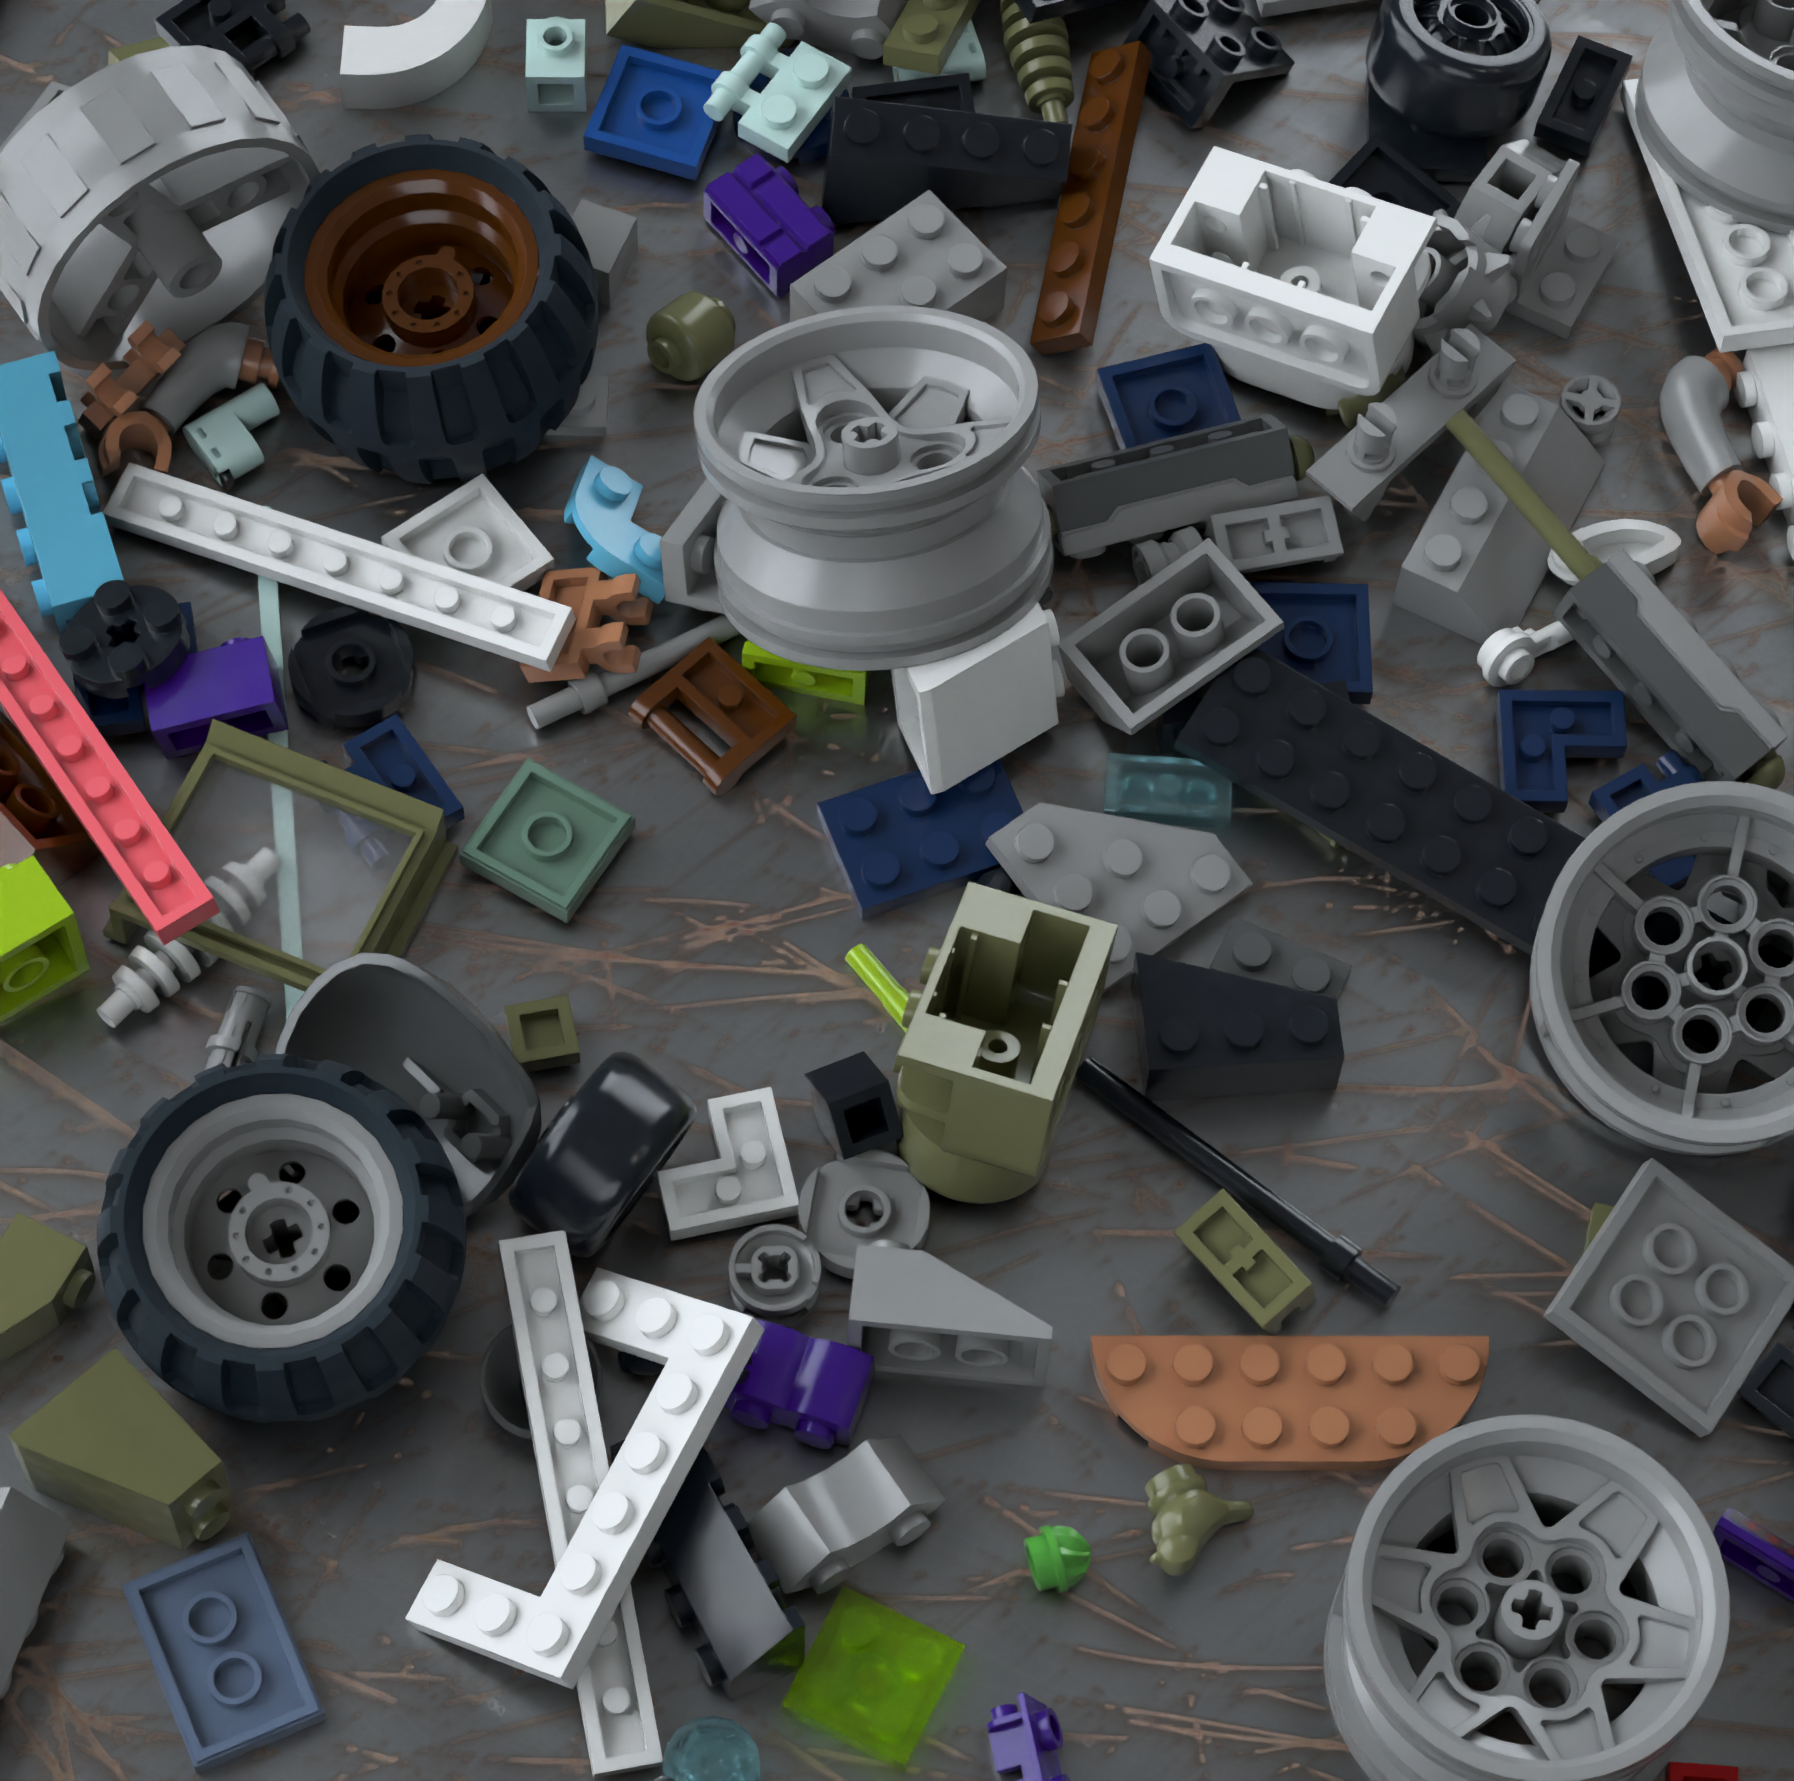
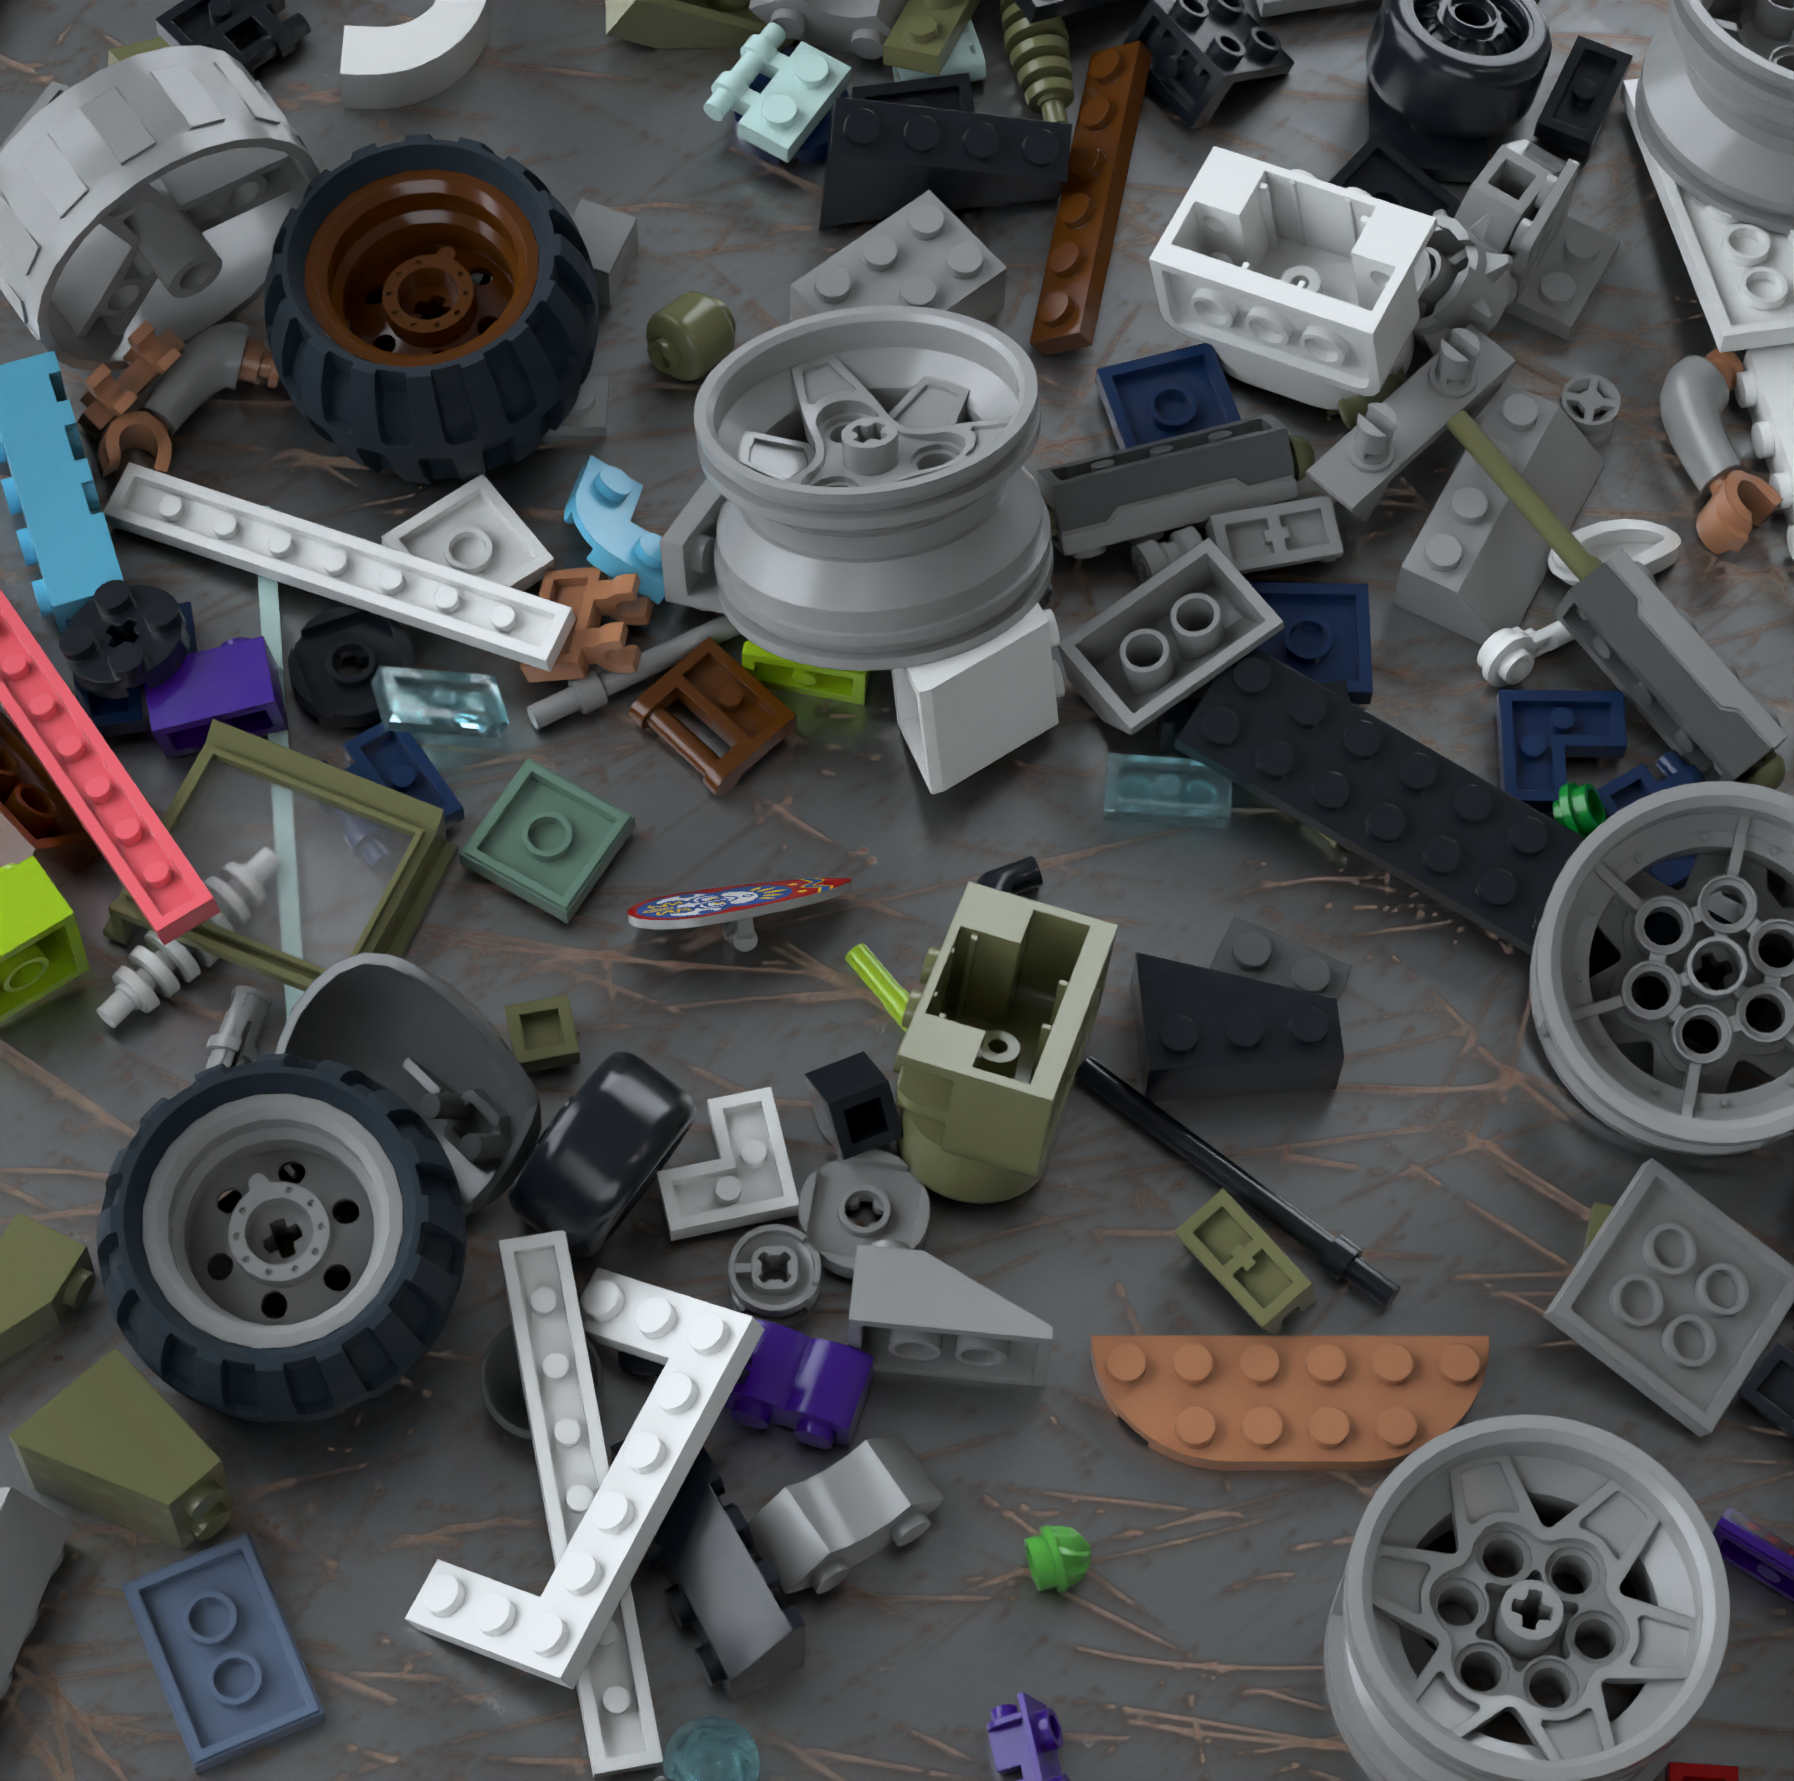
(223, 435): light aqua piece -> none
(439, 702): none -> clear light blue plate
(556, 65): light aqua brick -> none
(654, 113): blue plate -> none
(734, 906): none -> shield
(769, 222): dark purple brick -> none
(873, 1678): clear neon green plate -> none
(911, 845): dark blue plate -> none
(1122, 871): light grey plate -> none
(1186, 1516): olive animal -> none
(1579, 808): none -> green plate

